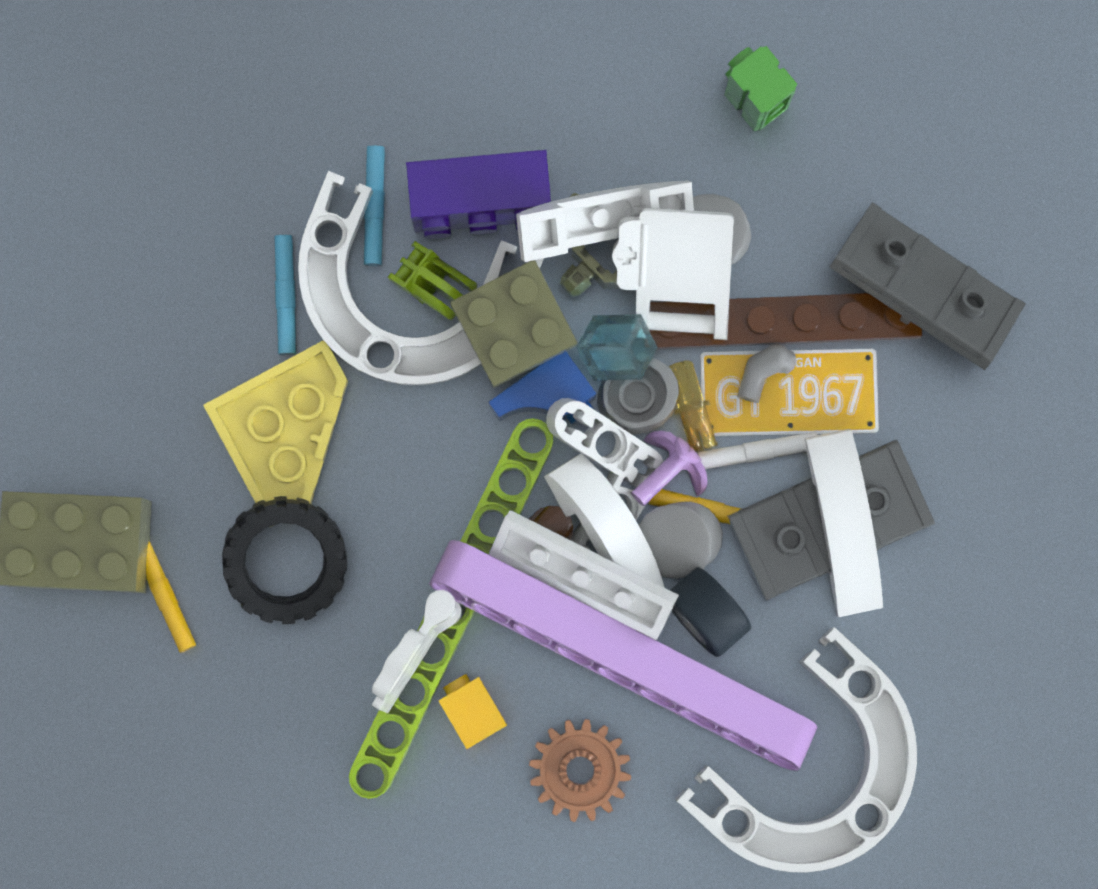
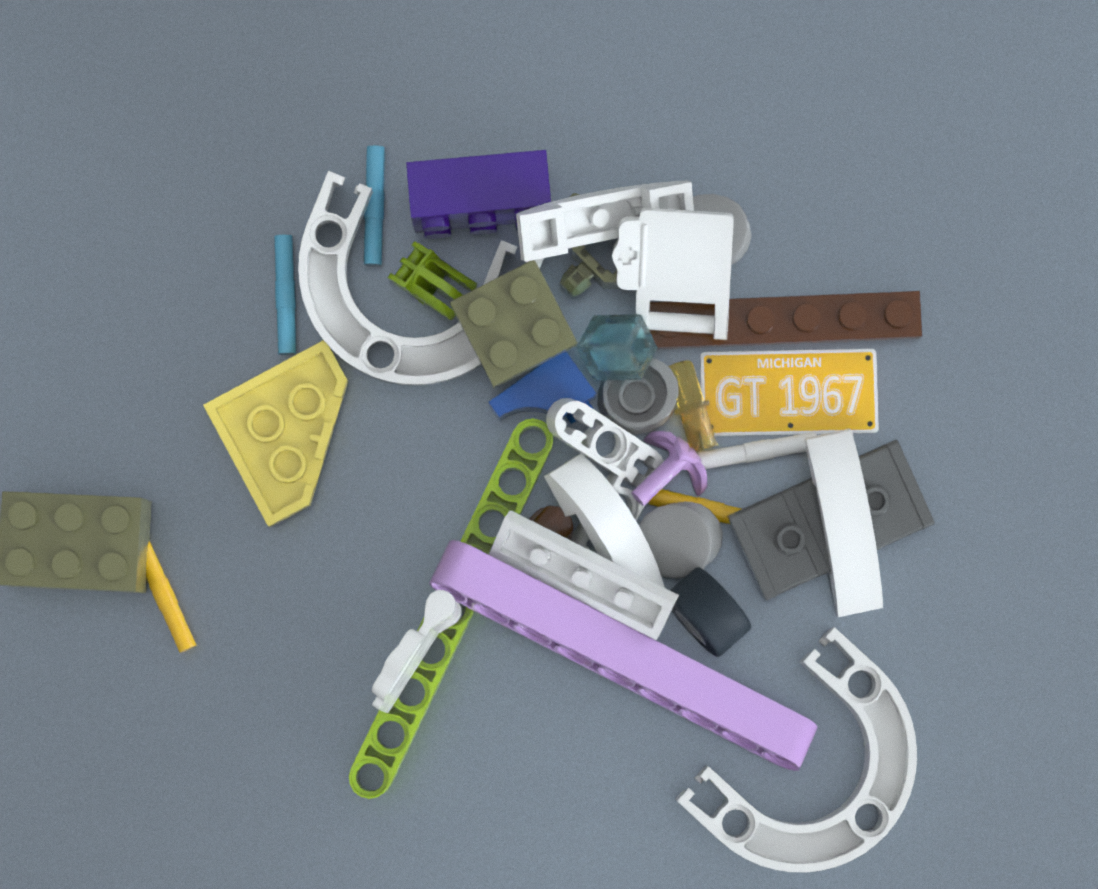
(292, 607): black tyre -> none
(471, 710): yellow brick -> none
(580, 795): nougat gear -> none
(758, 86): bright green brick -> none
(763, 365): light grey arm -> none
(928, 286): dark grey container -> none

